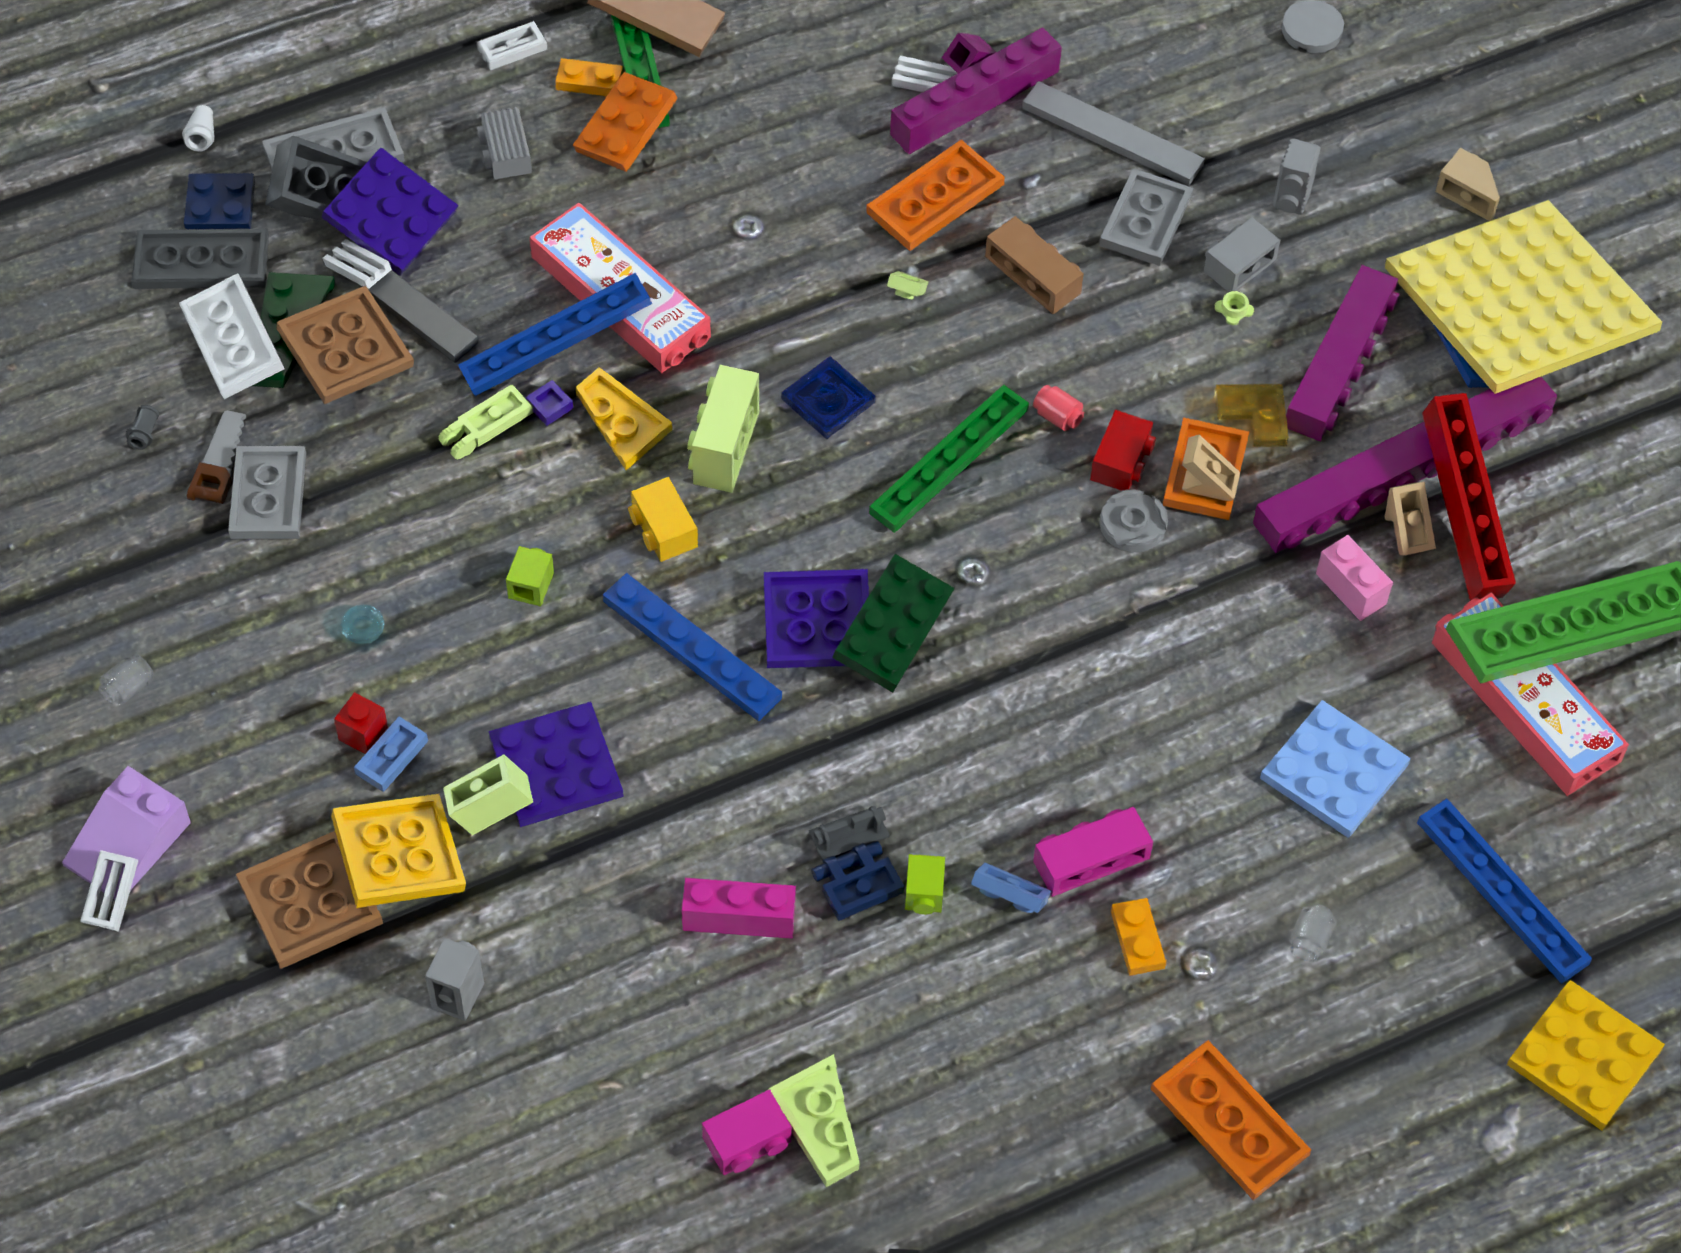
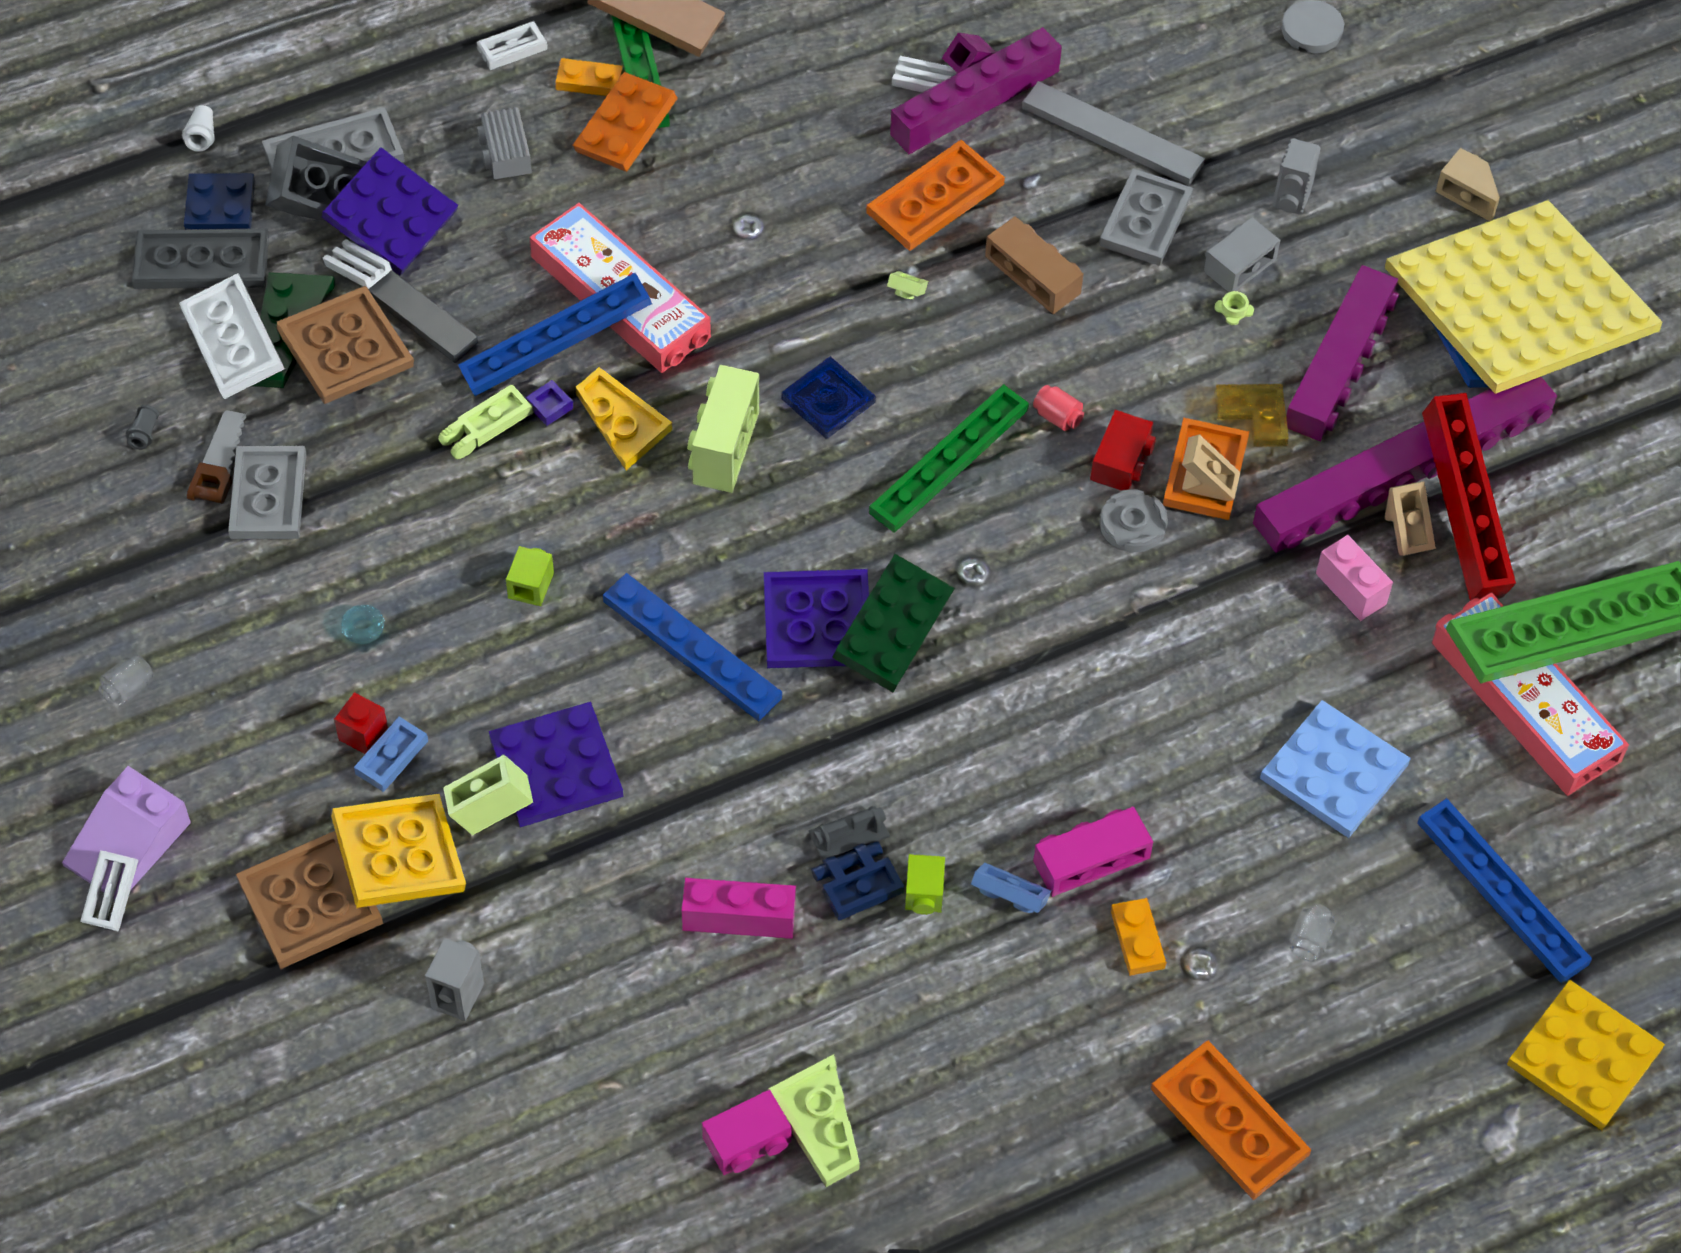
(663, 519): yellow brick -> none

